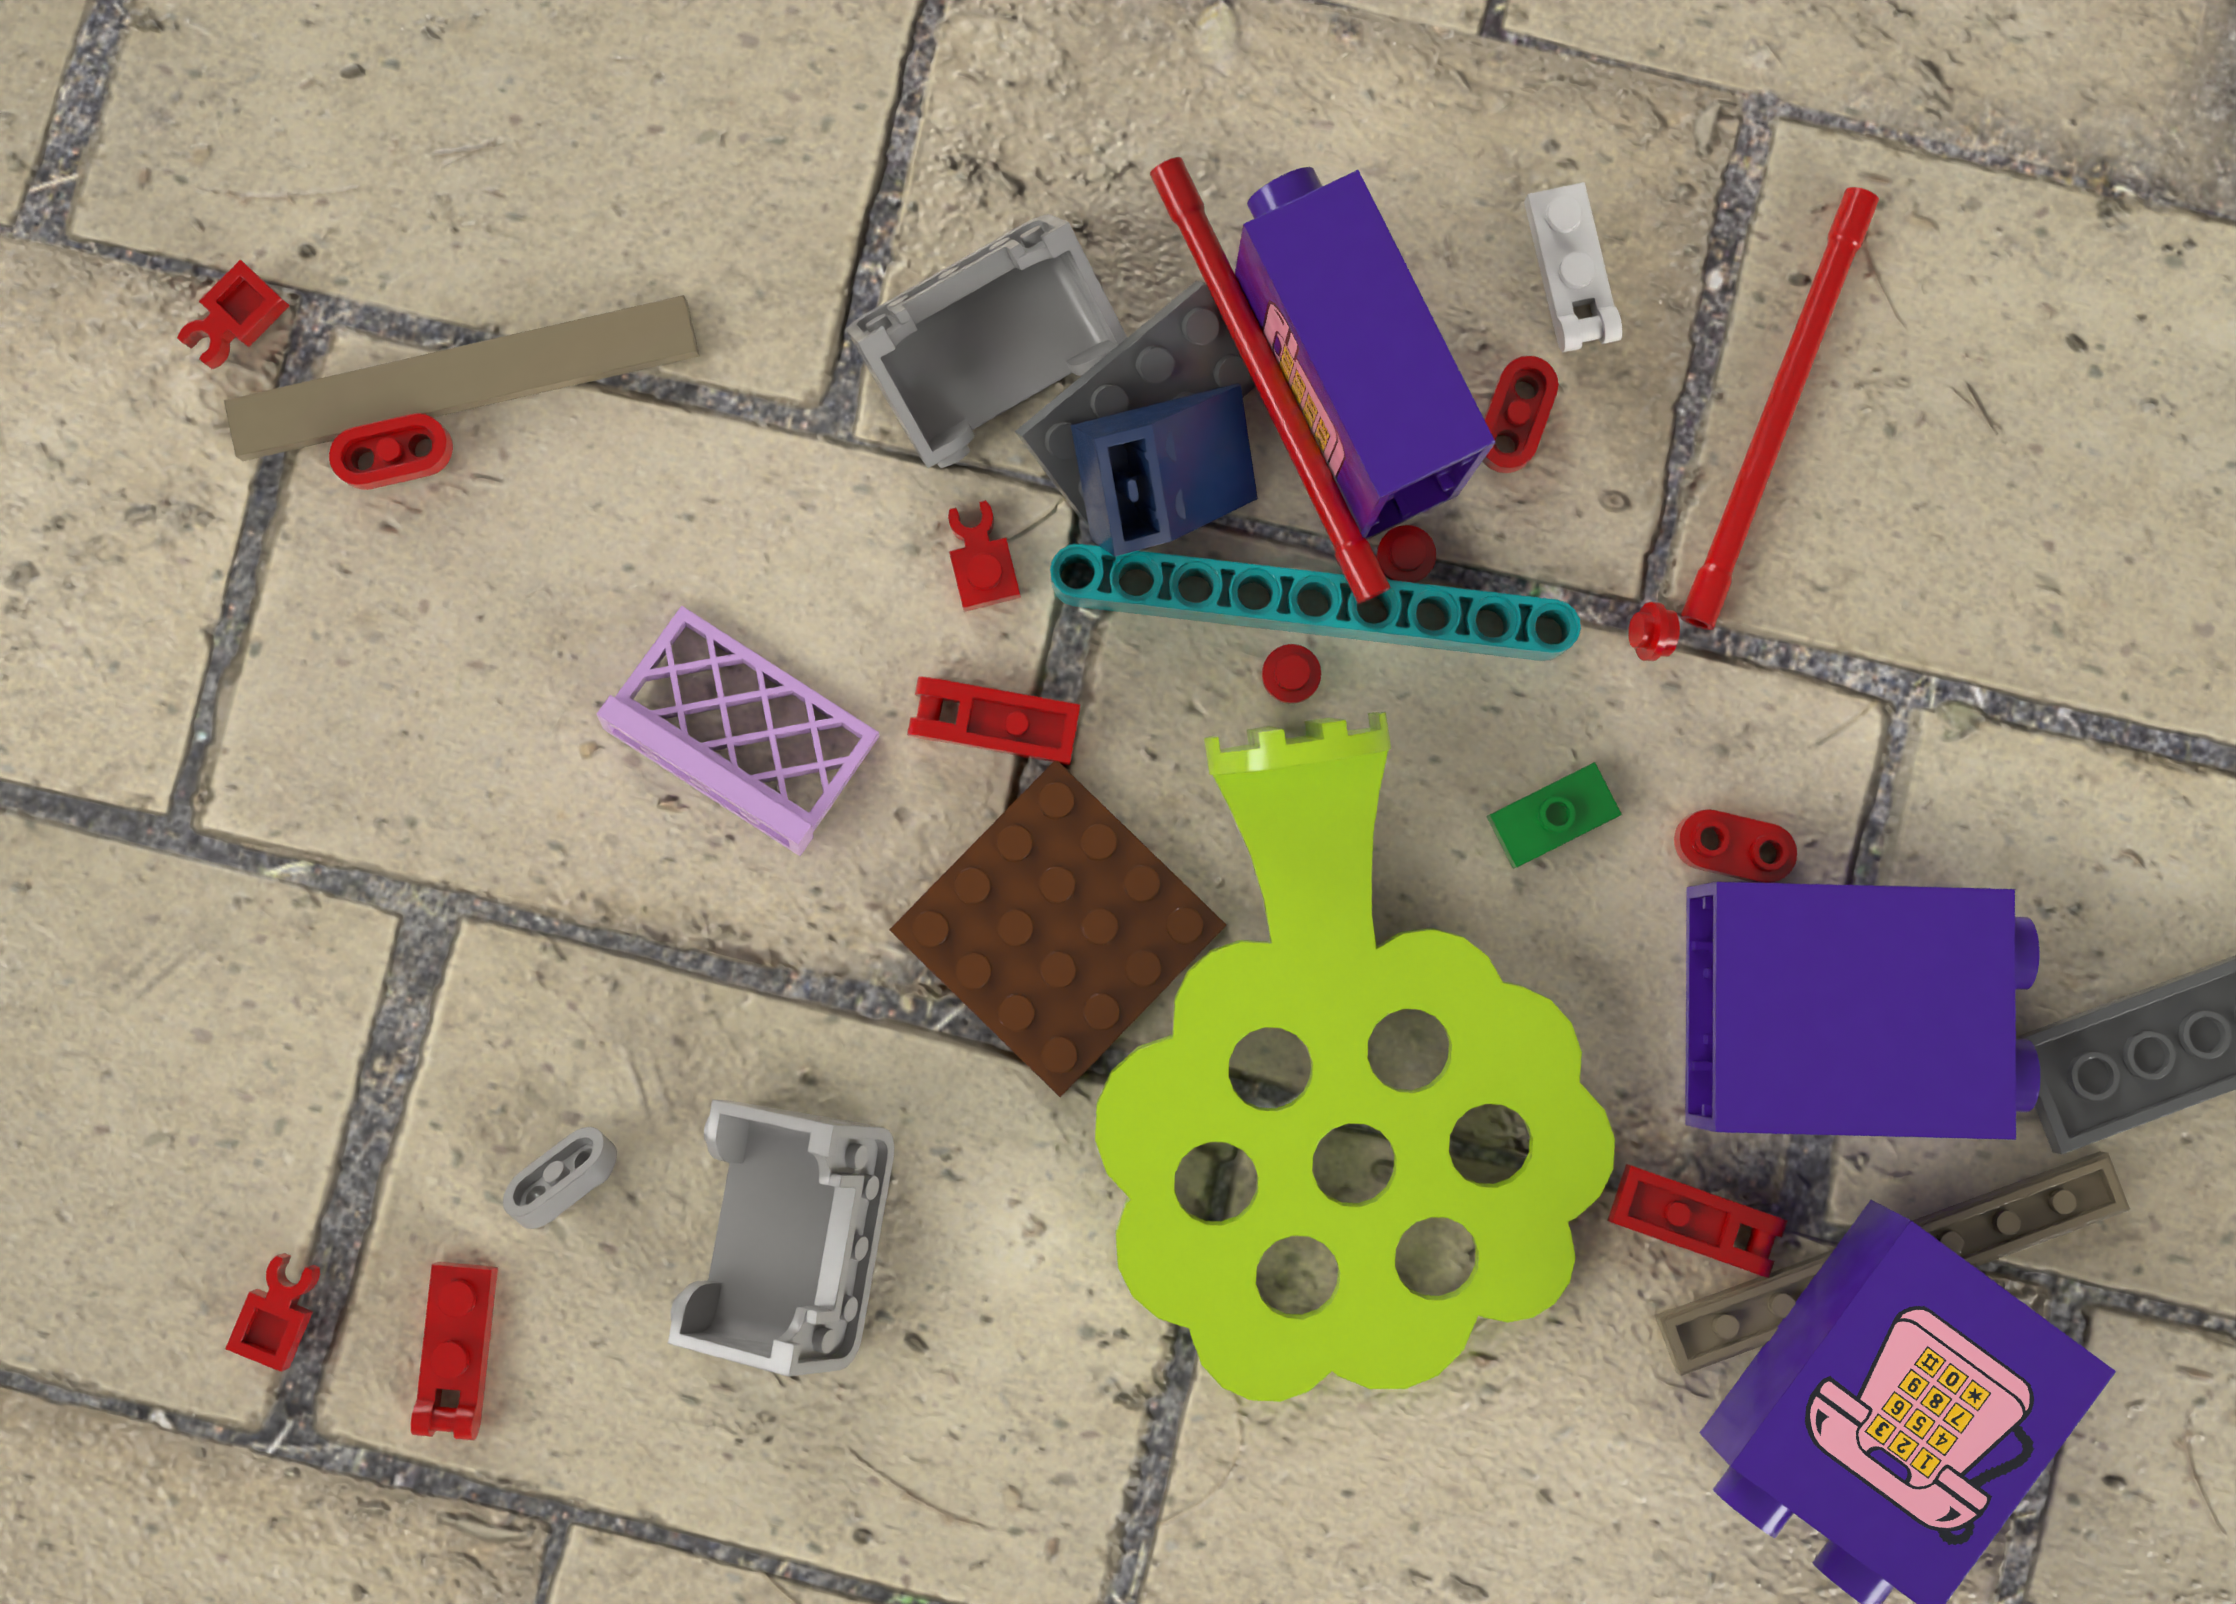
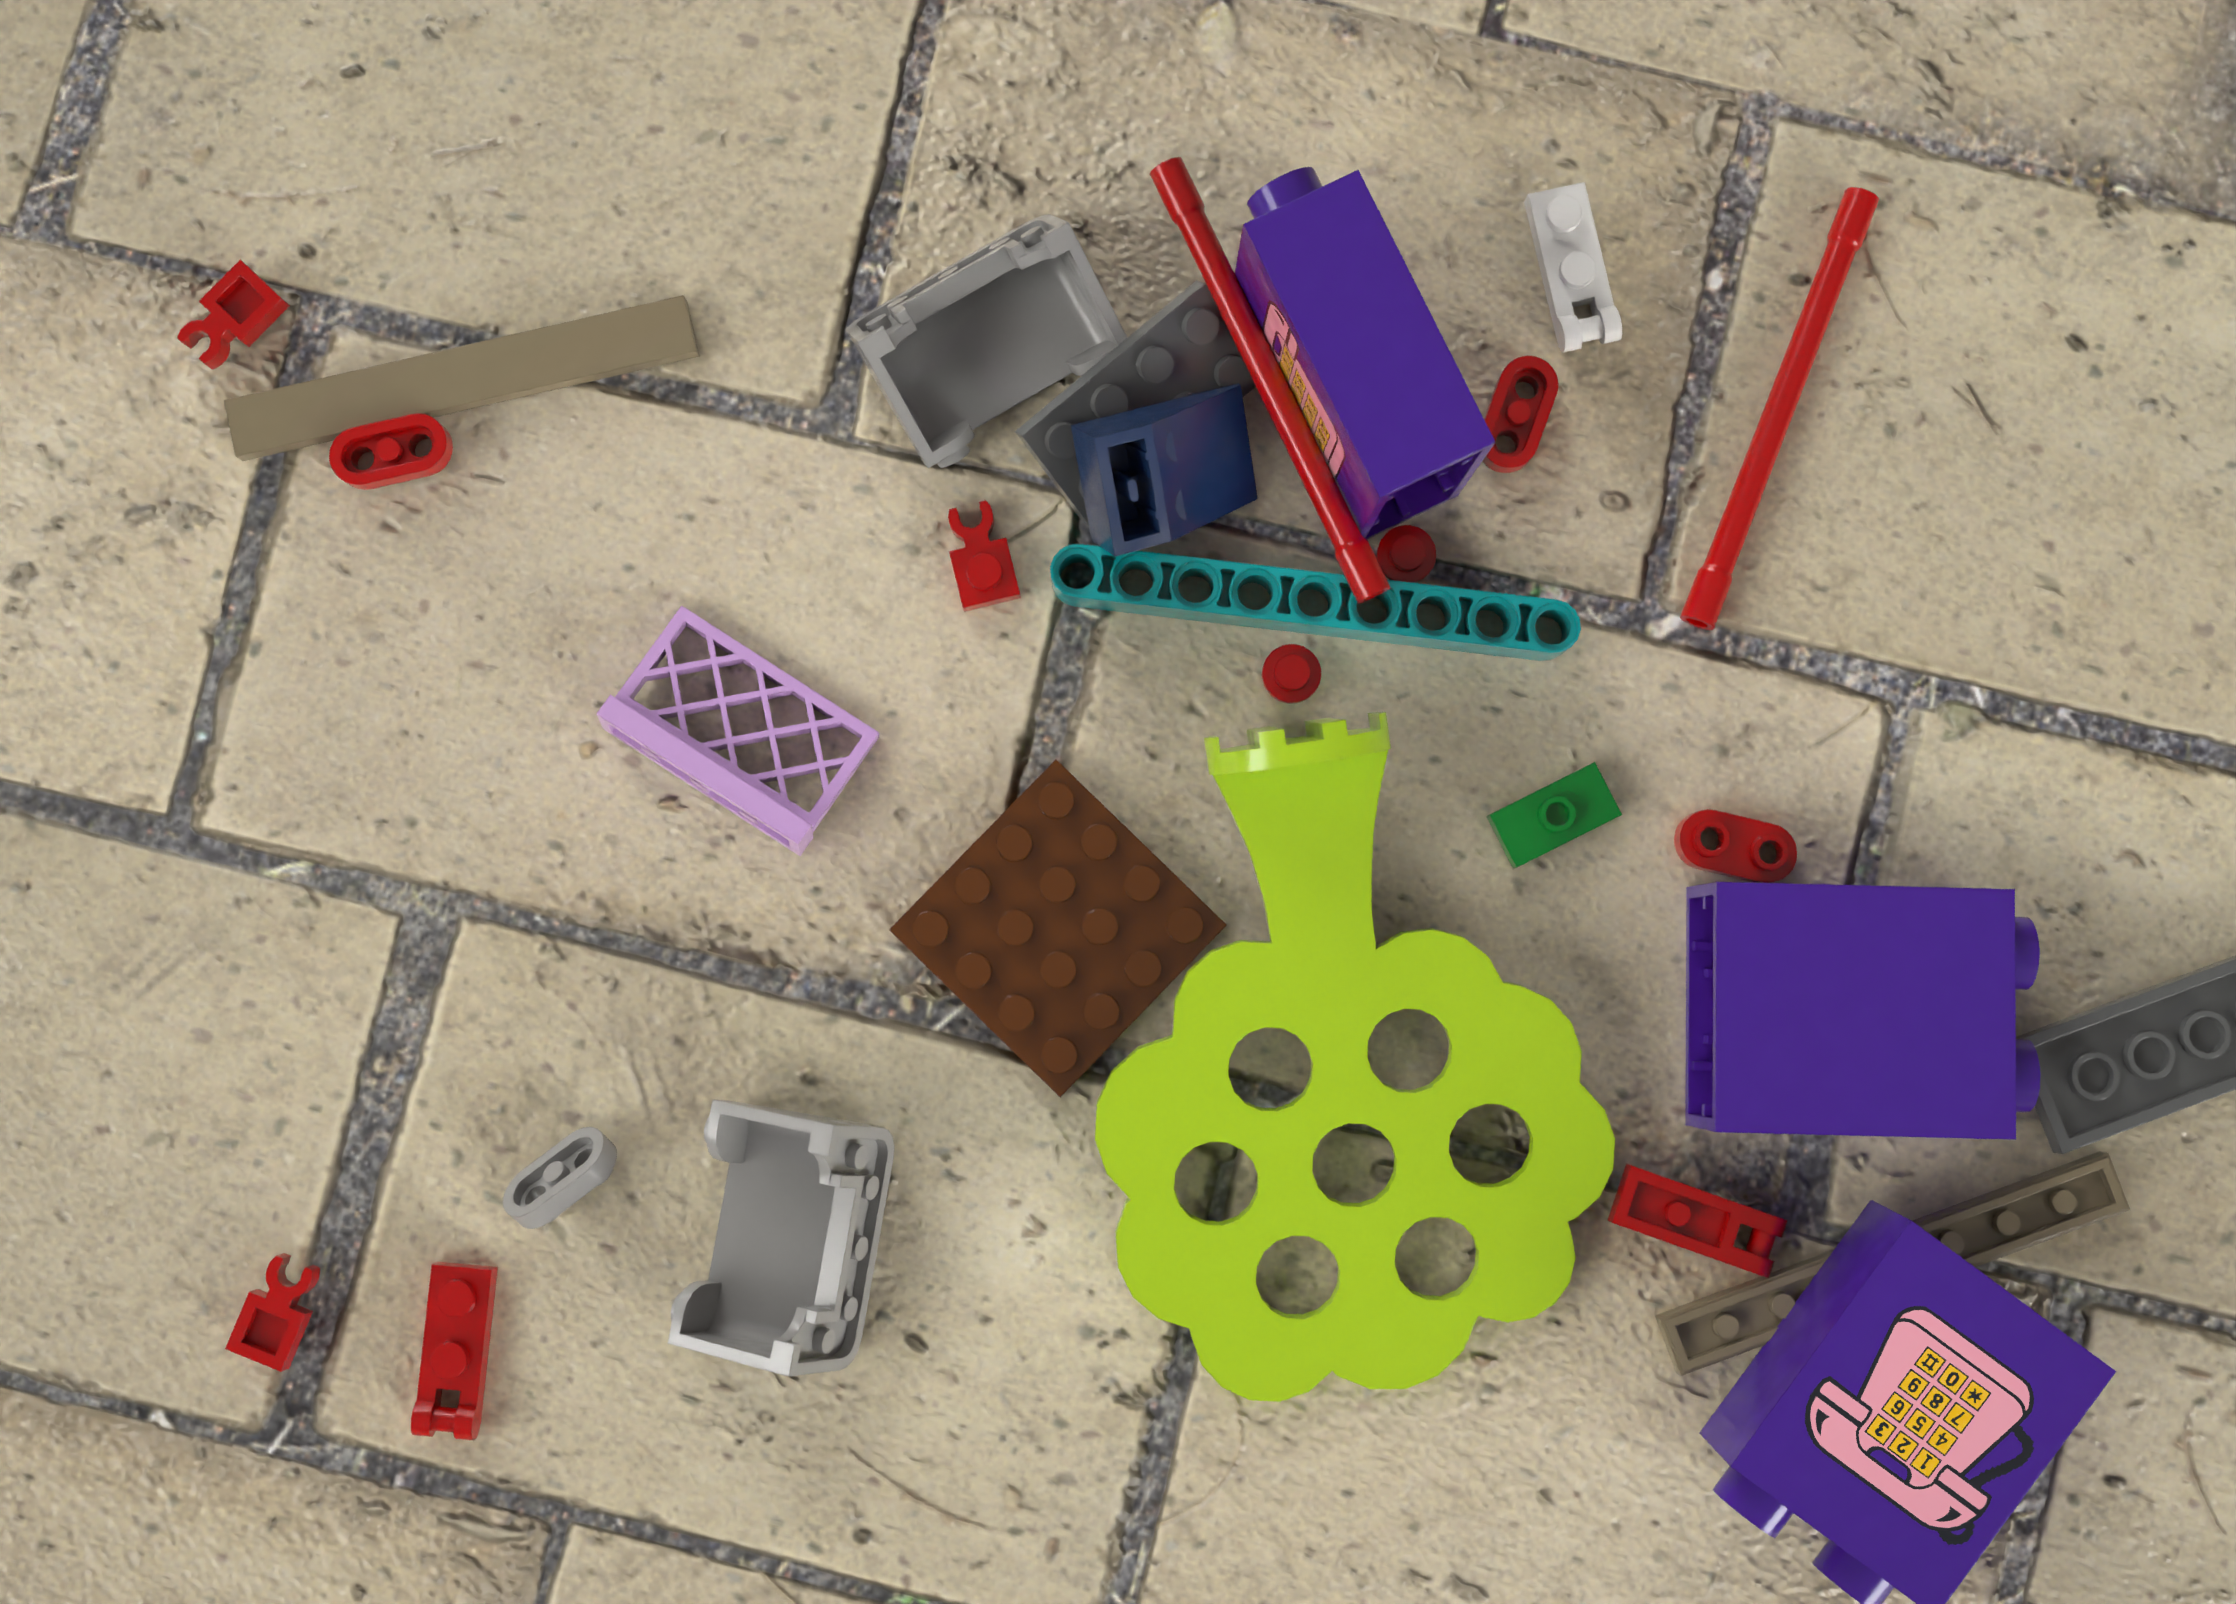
(996, 720): red plate -> none
(1654, 631): red plate -> none

